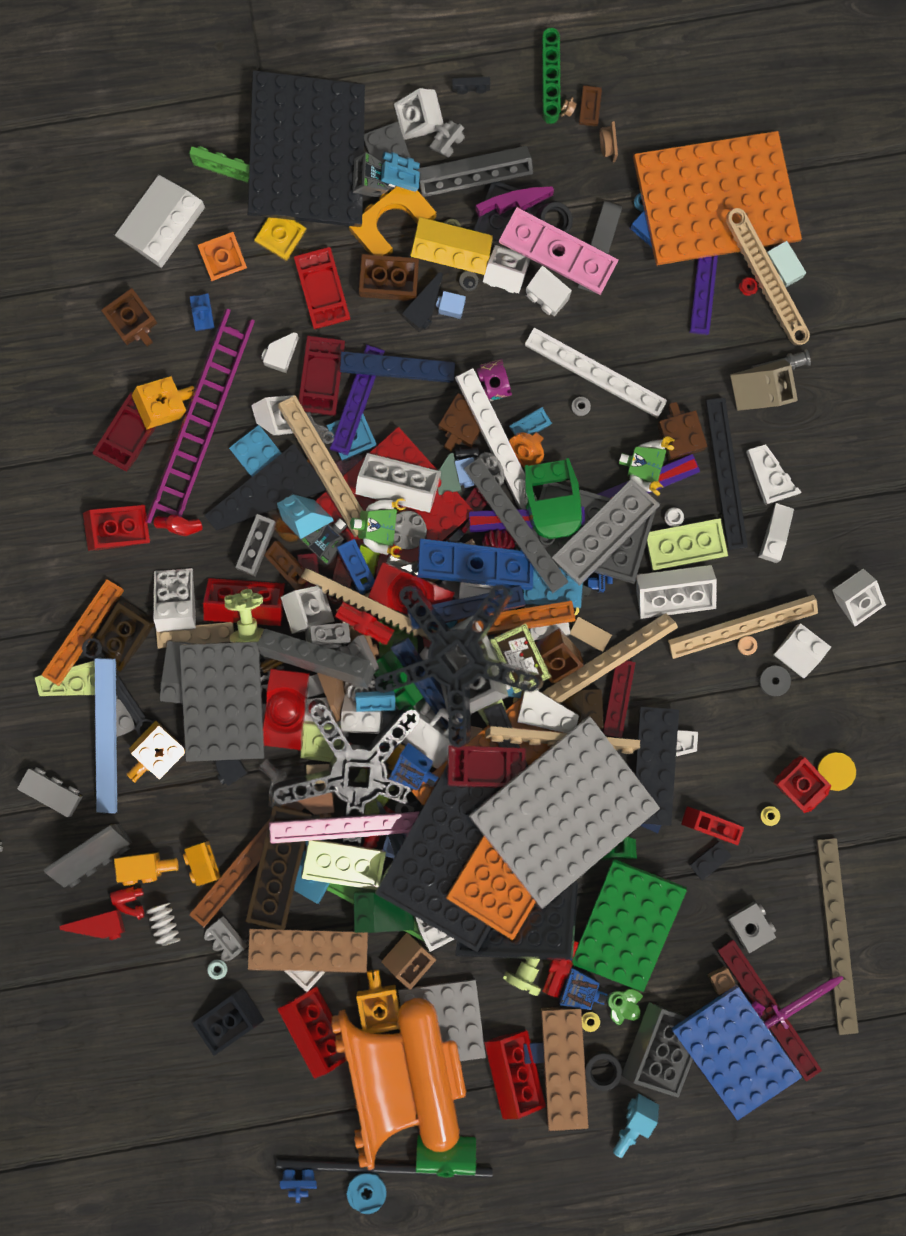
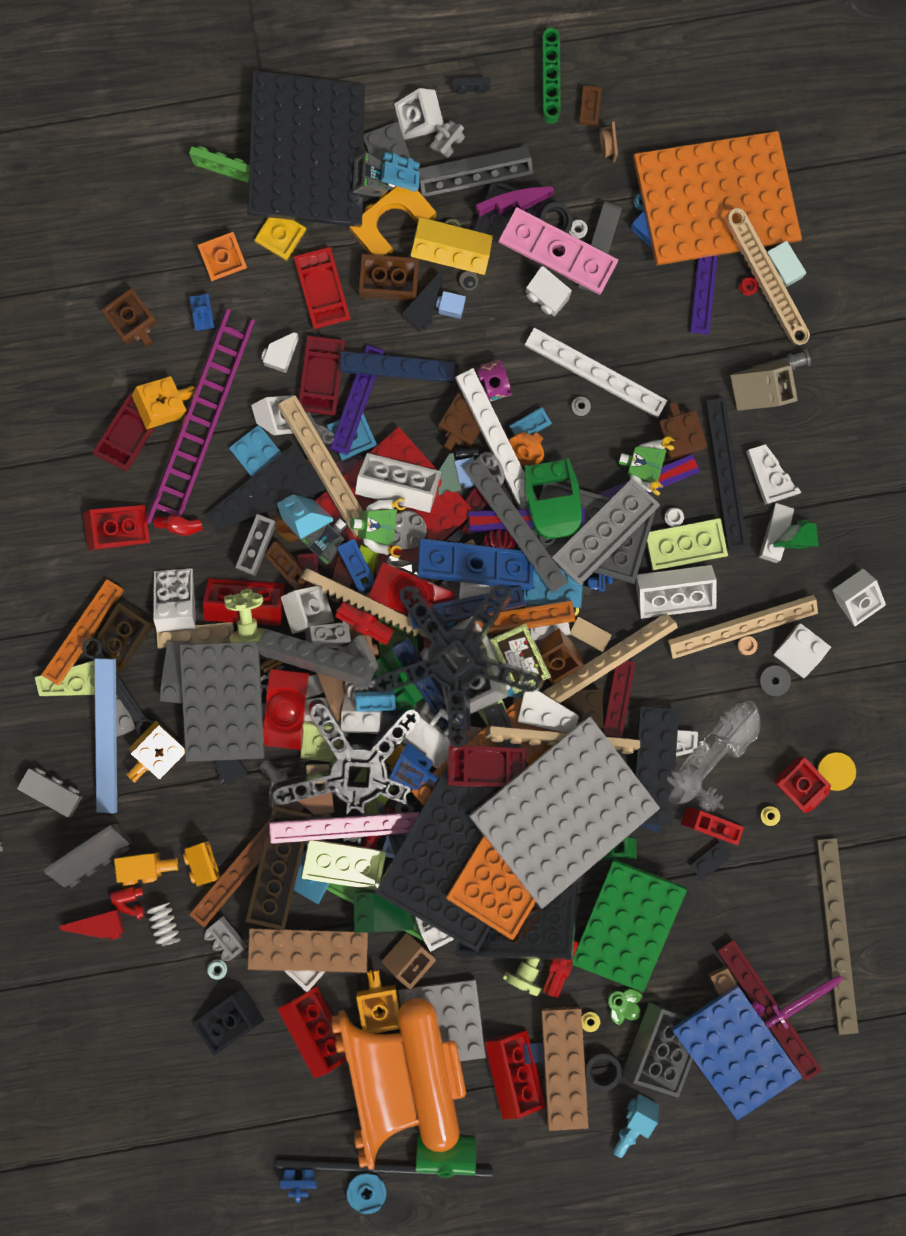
(160, 220): white slope -> none
(506, 269): white slope -> none
(568, 107): medium nougat plate -> none
(581, 224): none -> white plate
(581, 991): torso -> none
(730, 736): none -> clear piece
(762, 932): light grey brick -> none
(798, 536): none -> green slope

